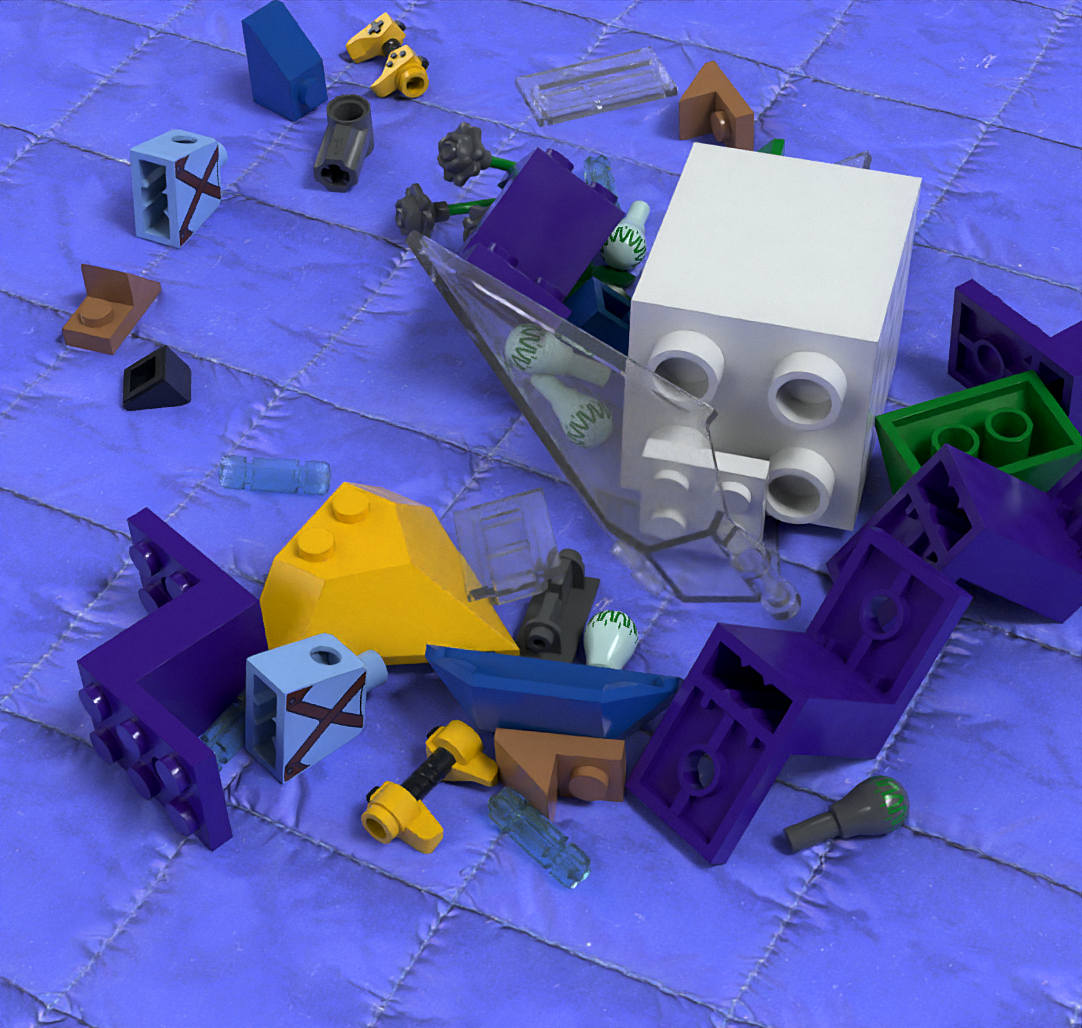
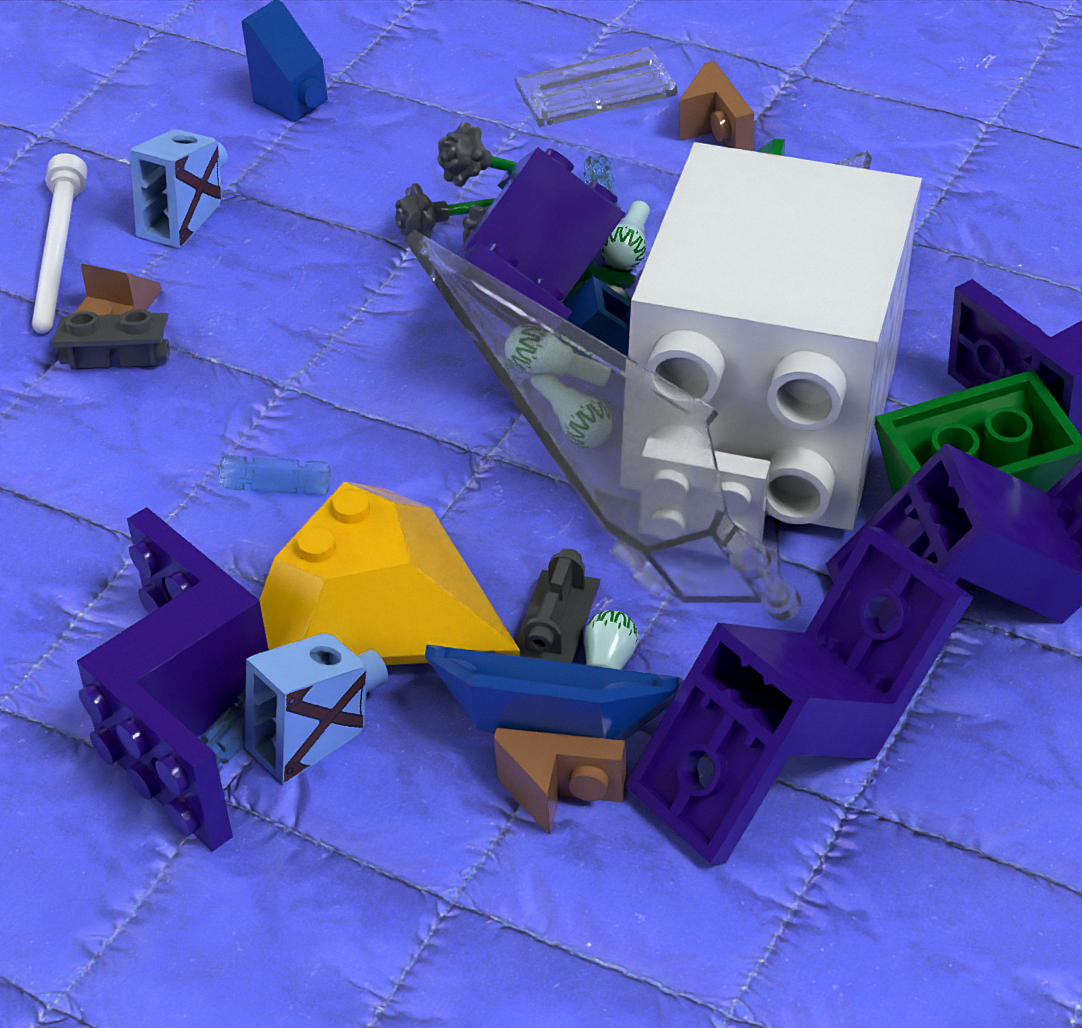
(65, 179): none -> white piece
(87, 338): none -> dark grey hinge
(157, 381): black slope -> none
(345, 142): dark grey piece -> none
(398, 810): yellow piece -> none
(403, 66): yellow piece -> none
(507, 548): clear piece -> none
(539, 837): clear light blue axle -> none
(870, 808): dark grey piece -> none

